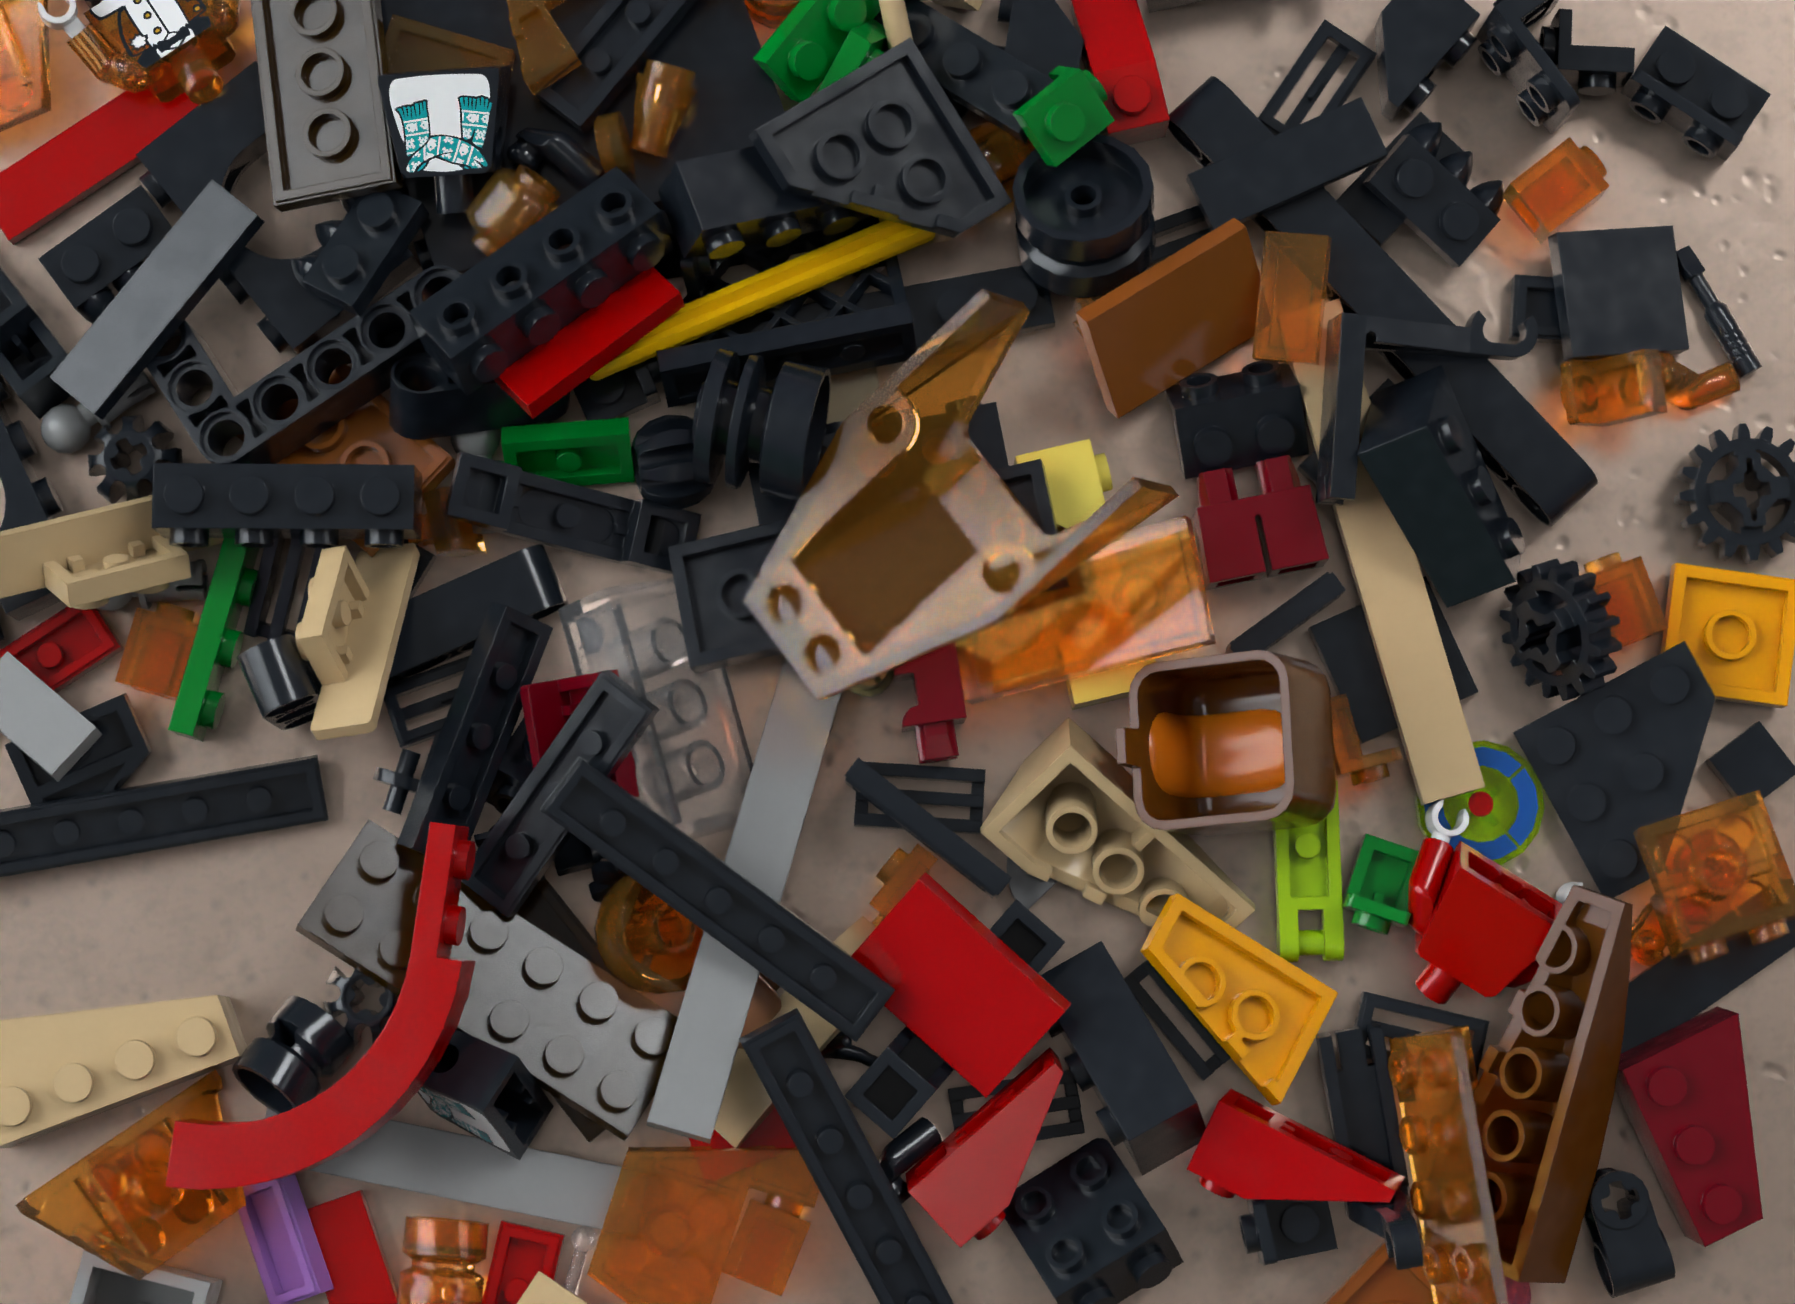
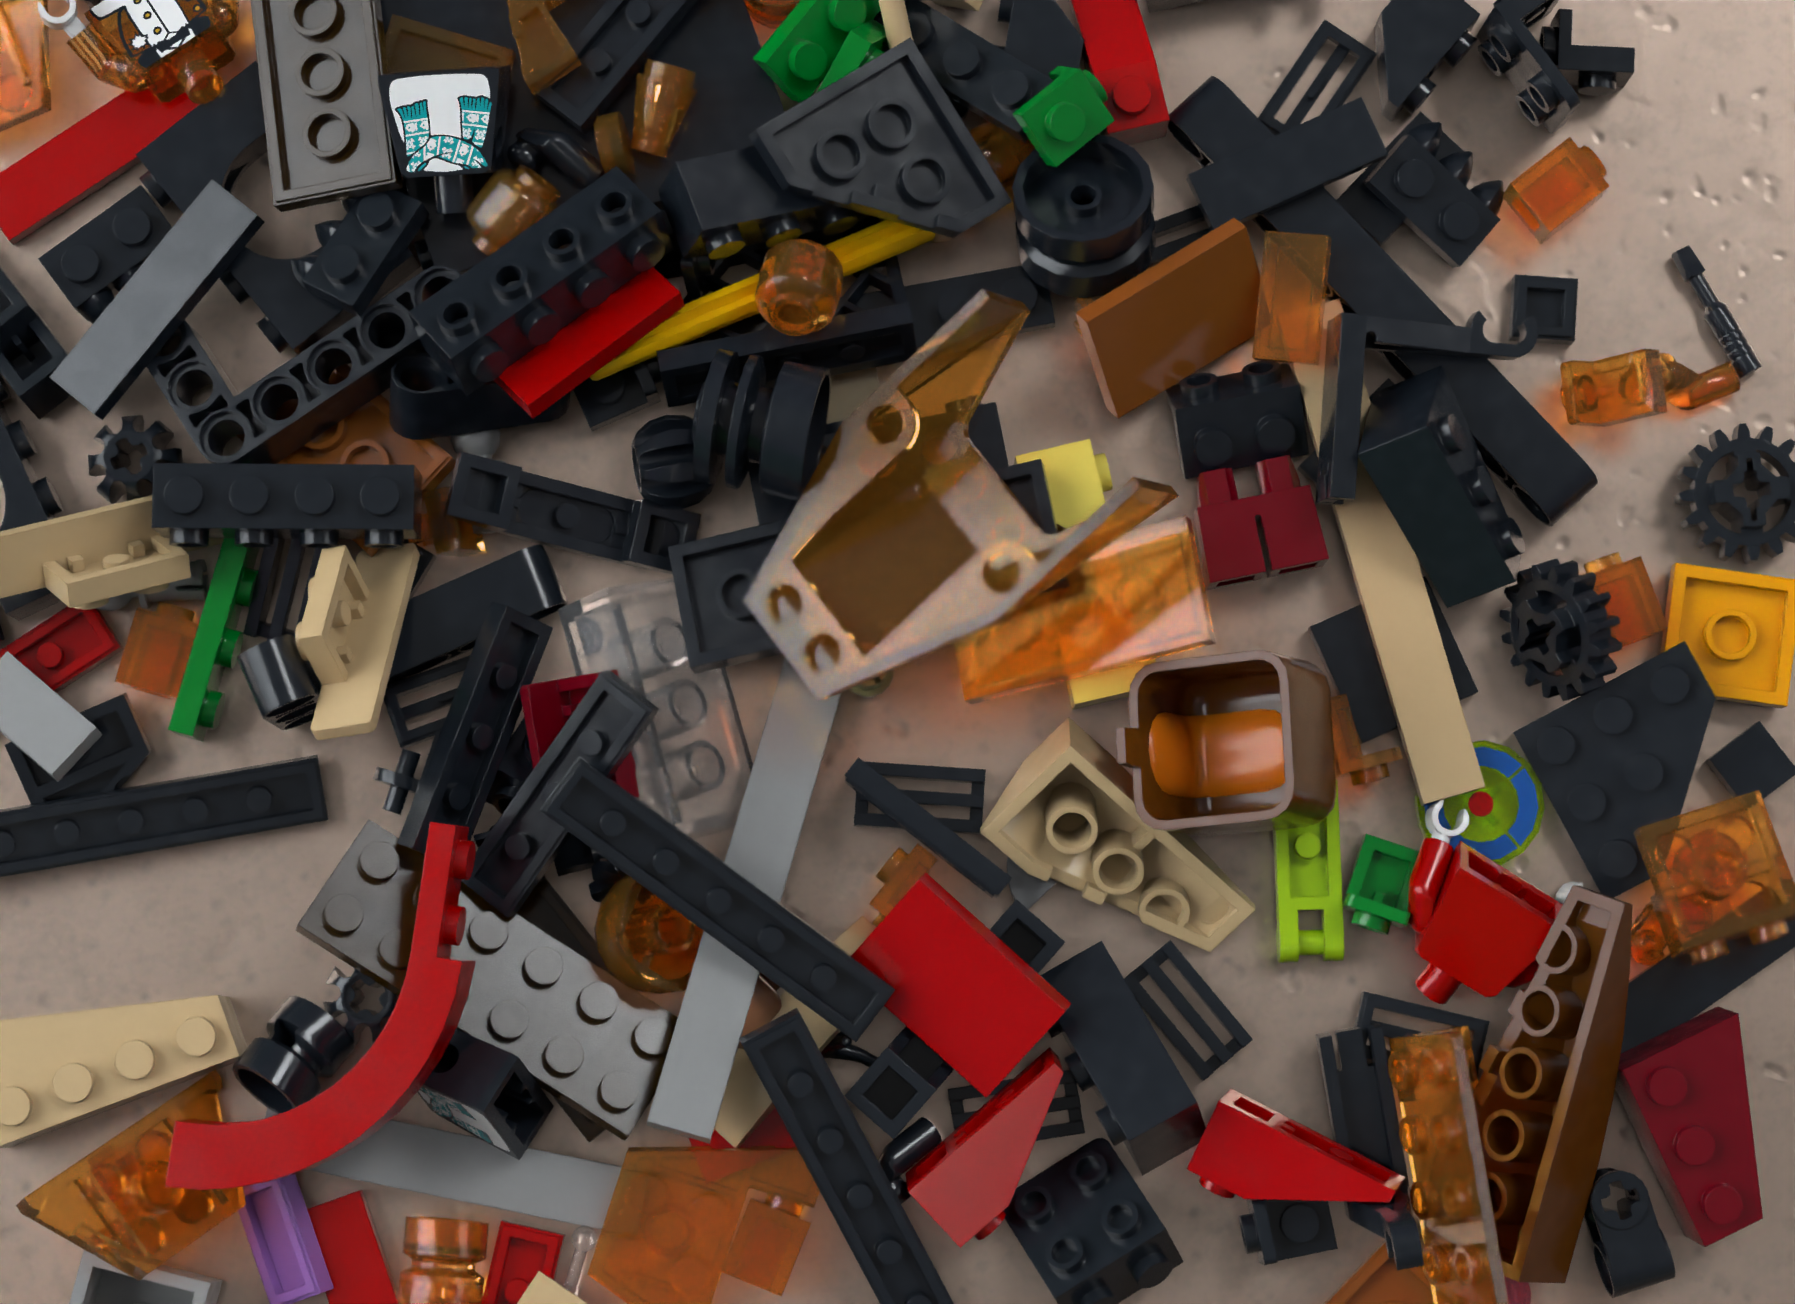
(68, 426): light grey pin -> none
(573, 451): green plate -> none
(799, 286): none -> clear orange head
(938, 703): dark red hips -> none
(1240, 992): light orange wing -> none
(1289, 615): black tile -> none
(1618, 292): black tile -> none
(1694, 95): black bracket -> none

